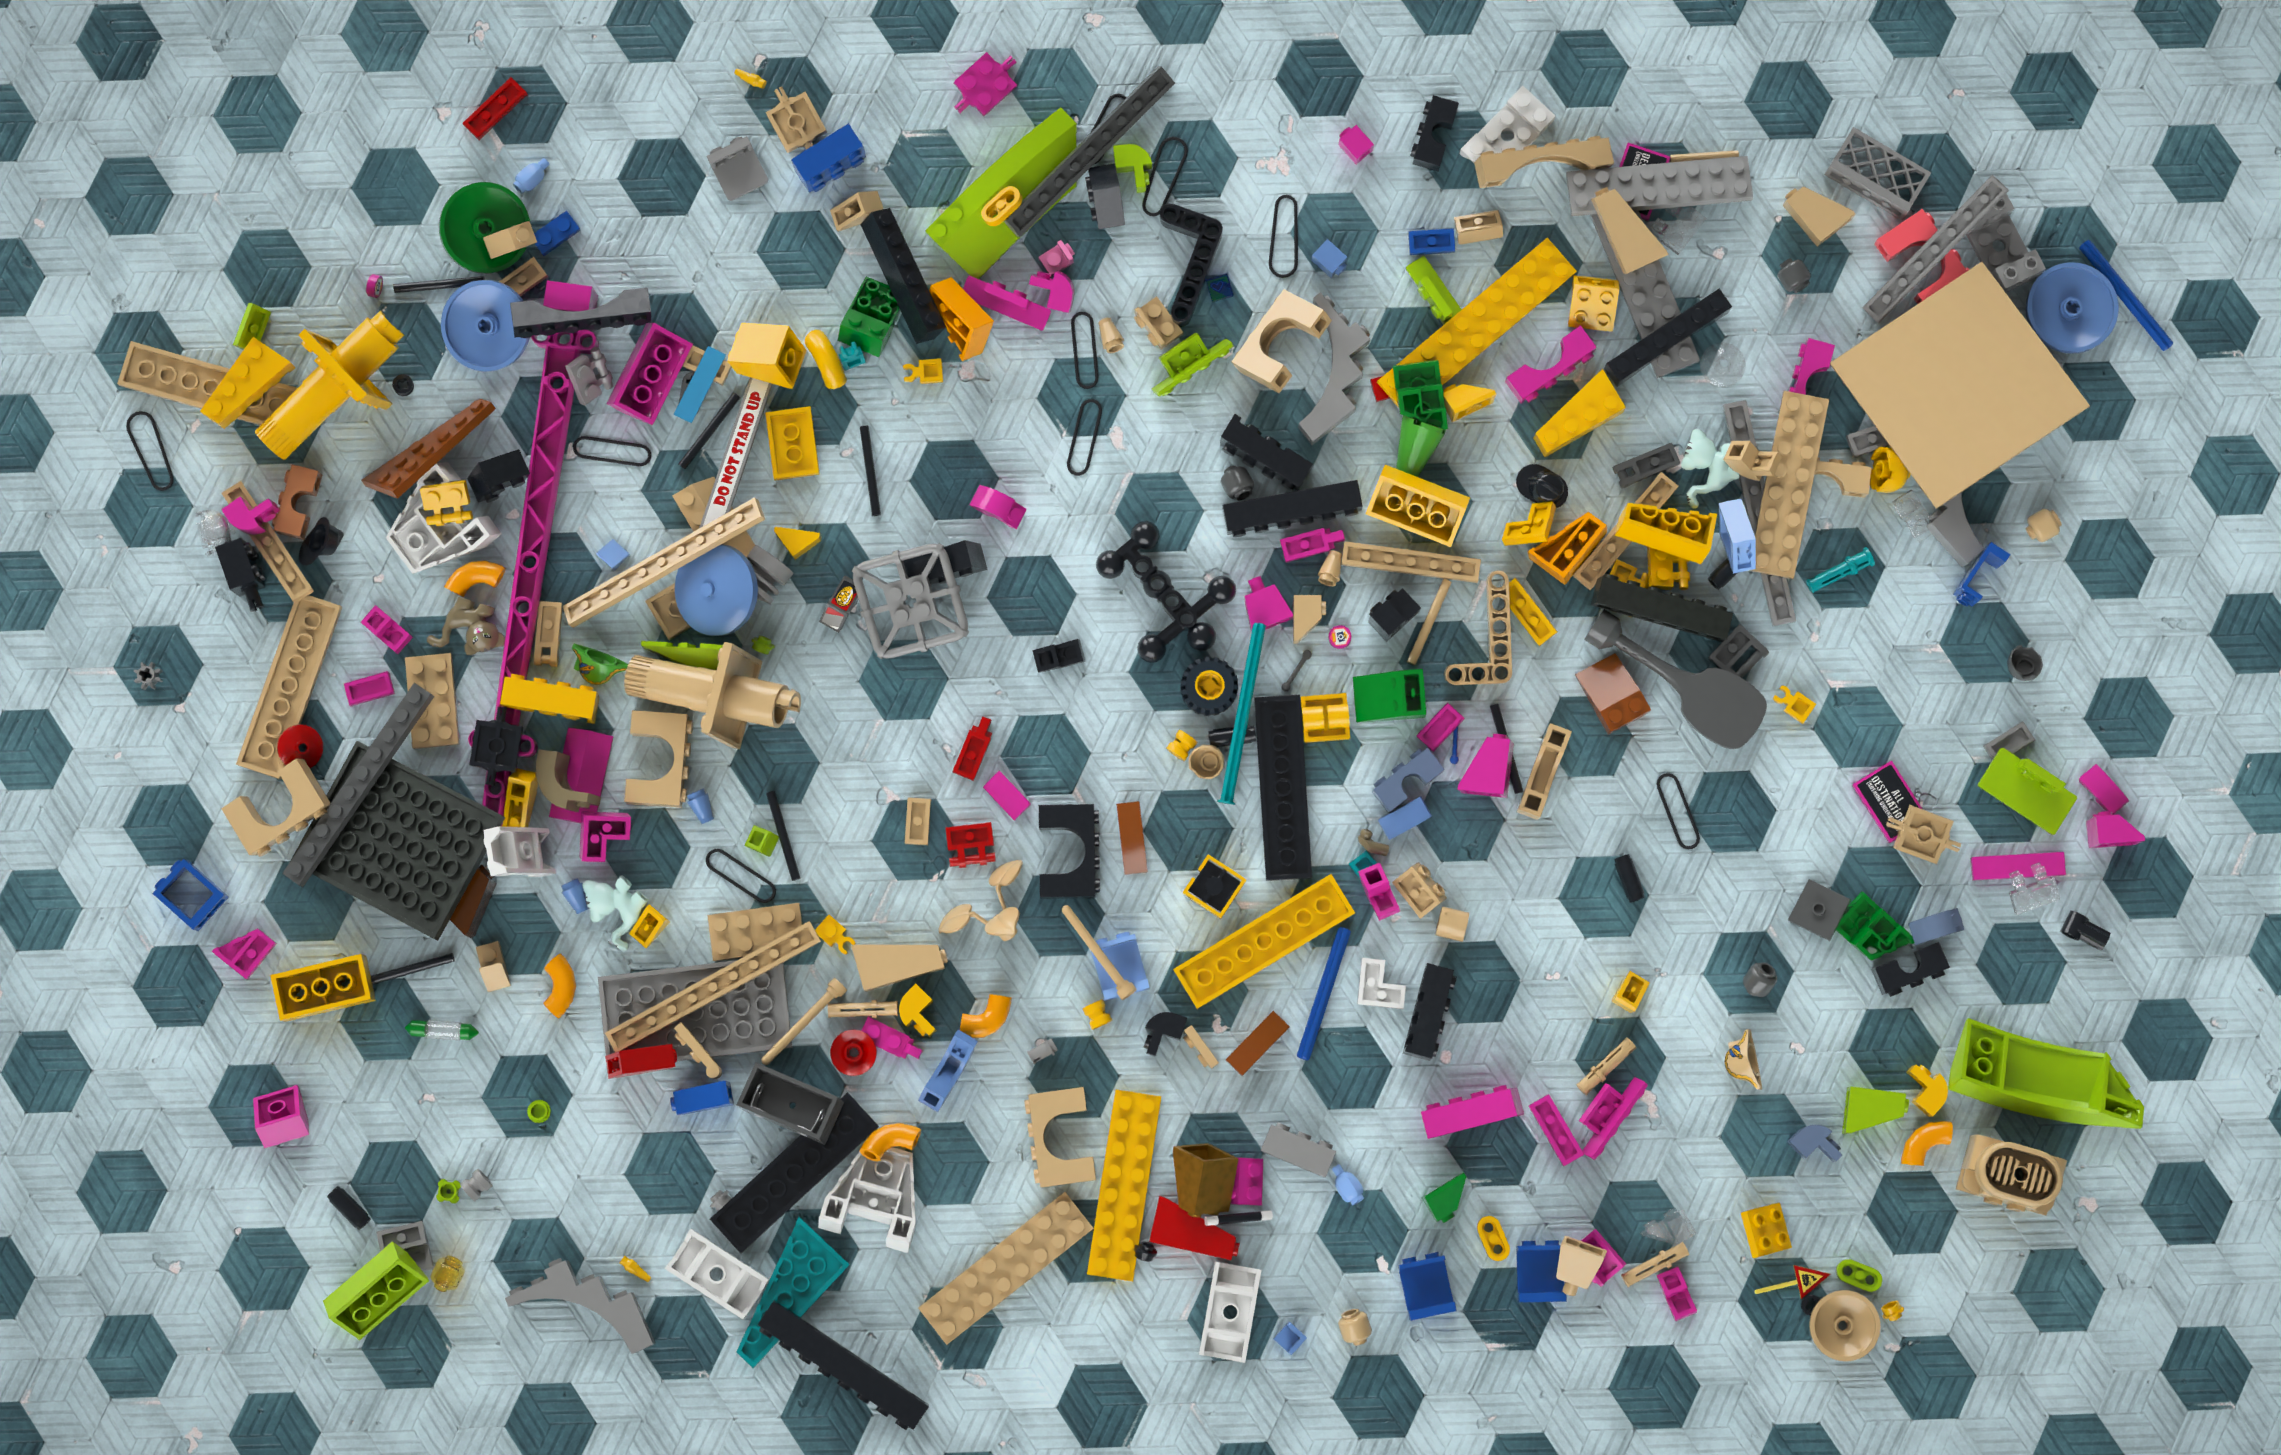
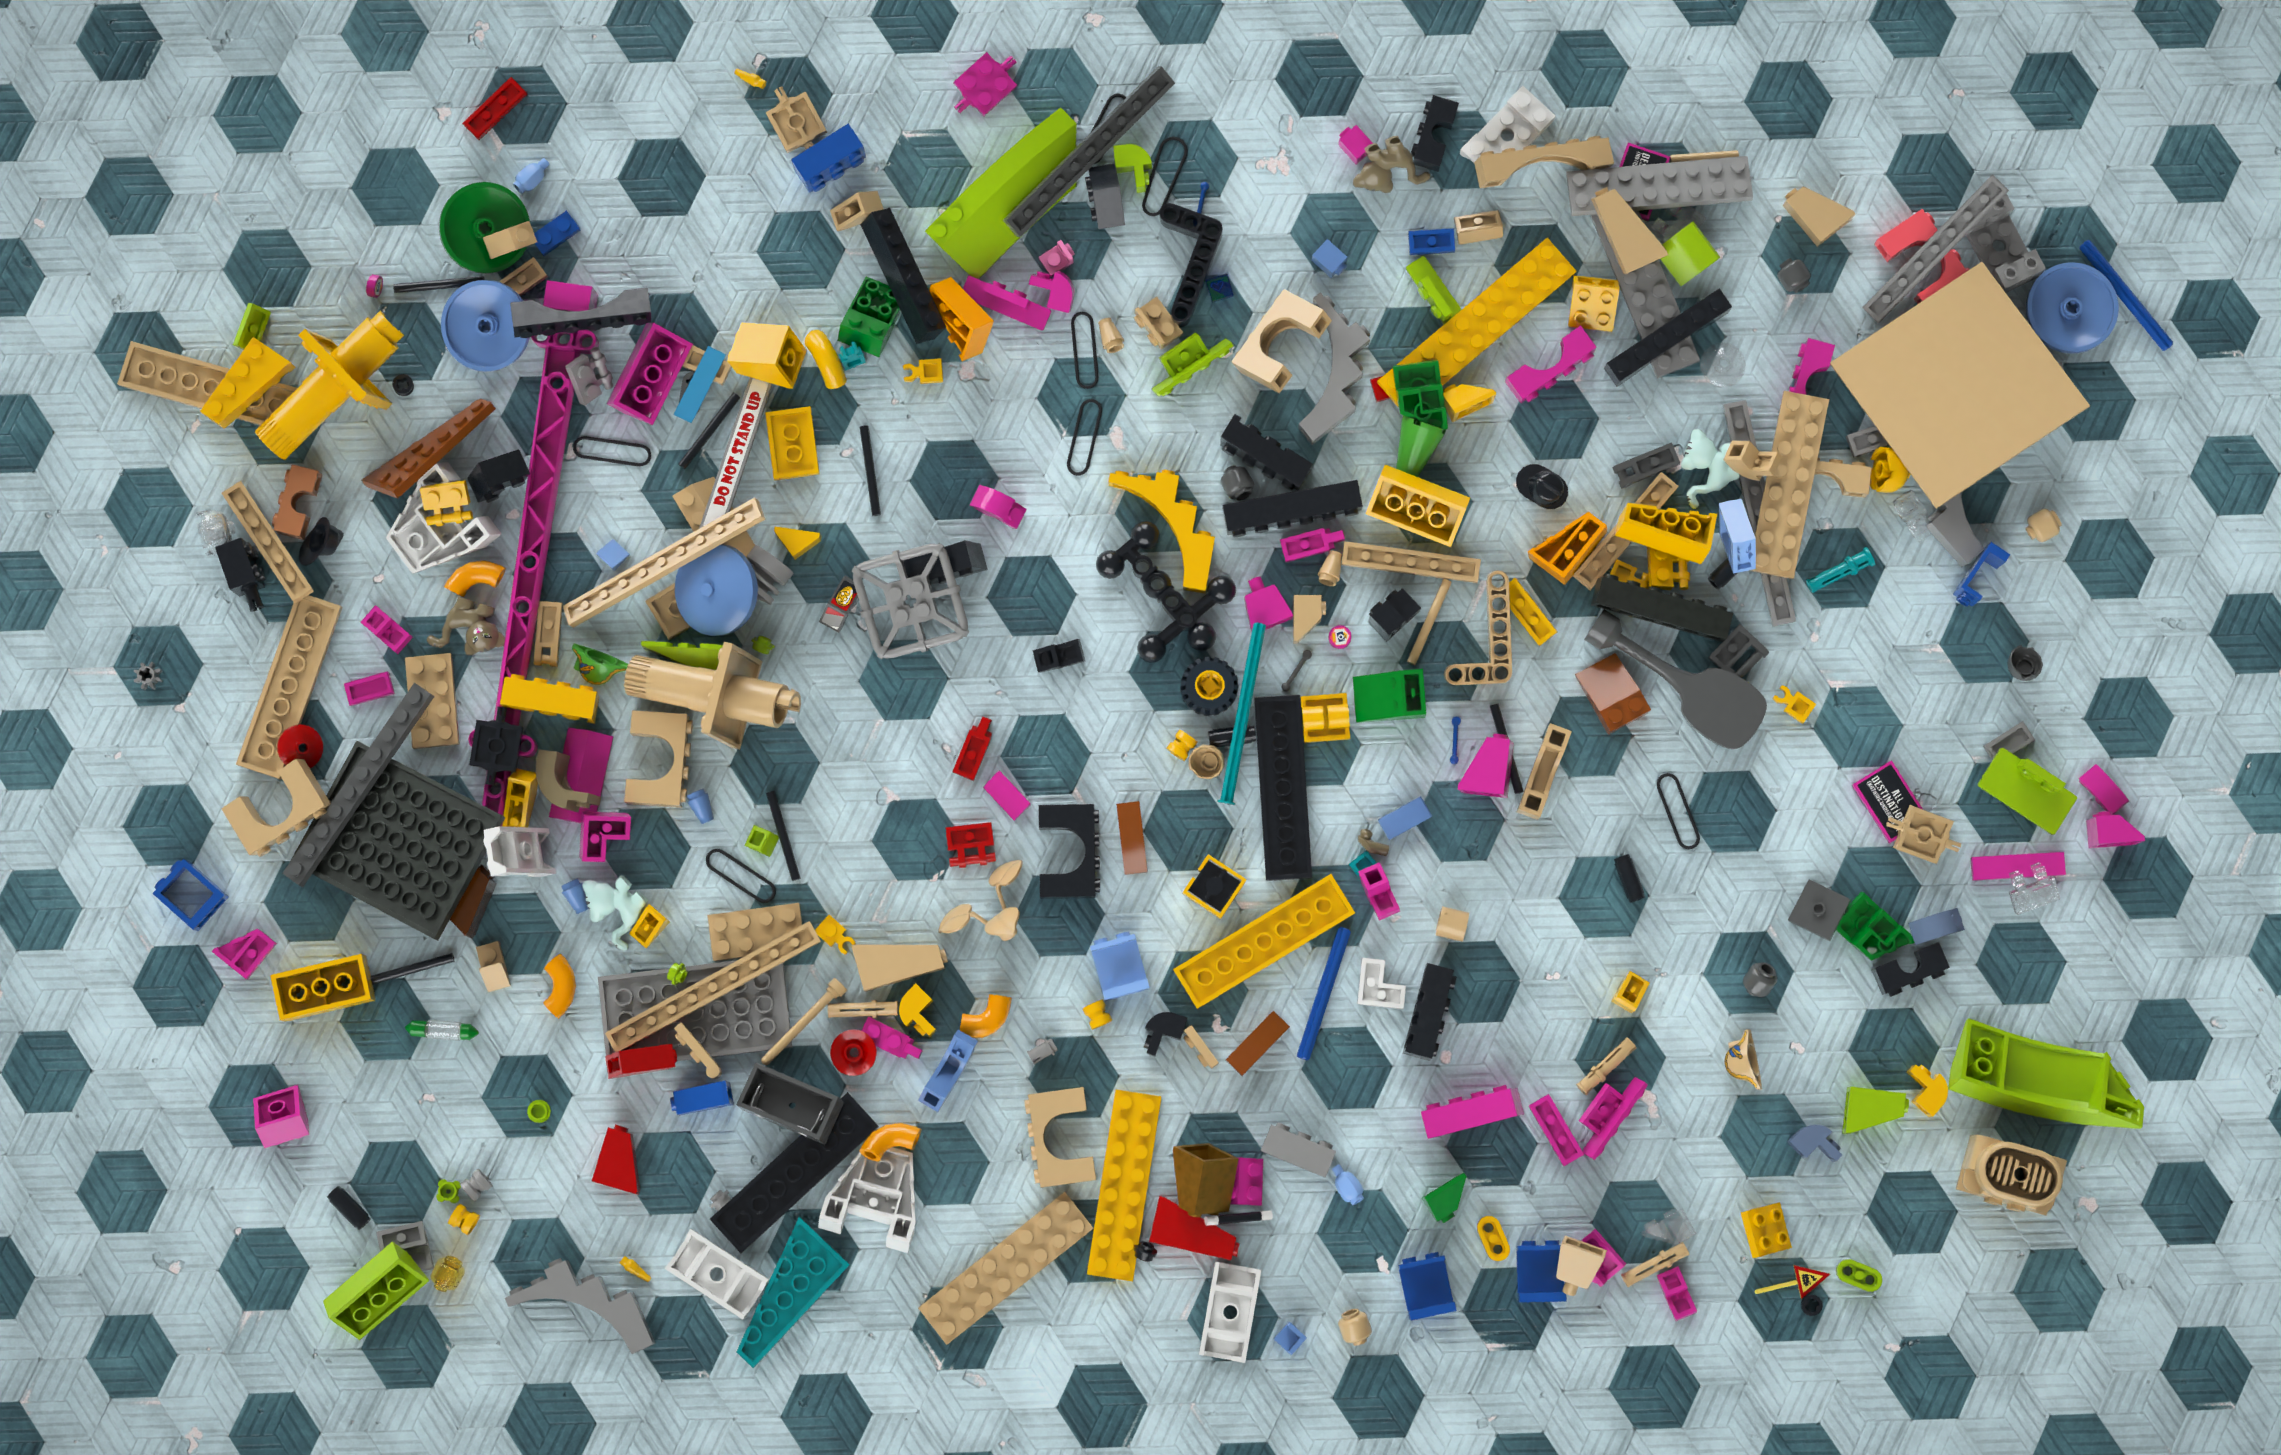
(161, 447): black piece -> none
(247, 519): dark pink brick -> none
(463, 1219): none -> yellow wheel
(617, 1161): none -> red slope
(677, 973): none -> lime plate
(737, 168): light grey bracket -> none
(842, 1364): black brick -> none
(917, 821): tan plate -> none
(1001, 206): yellow plate -> none
(1124, 987): tan piece -> none
(1180, 516): none -> yellow arch
(1204, 186): none -> blue hinge
(1295, 237): black piece -> none
(1377, 174): none -> dark tan animal
(1390, 791): sand blue arch -> none
(1420, 889): tan bracket -> none
(1440, 727): dark pink tile -> none
(1533, 530): yellow plate -> none
(1583, 413): yellow wedge -> none
(1688, 253): none -> lime slope
(1861, 1325): tan dish -> none
(1871, 189): light grey fence -> none
(1892, 1310): yellow plate -> none
(1925, 1138): light orange cylinder -> none
(2079, 928): black piece -> none

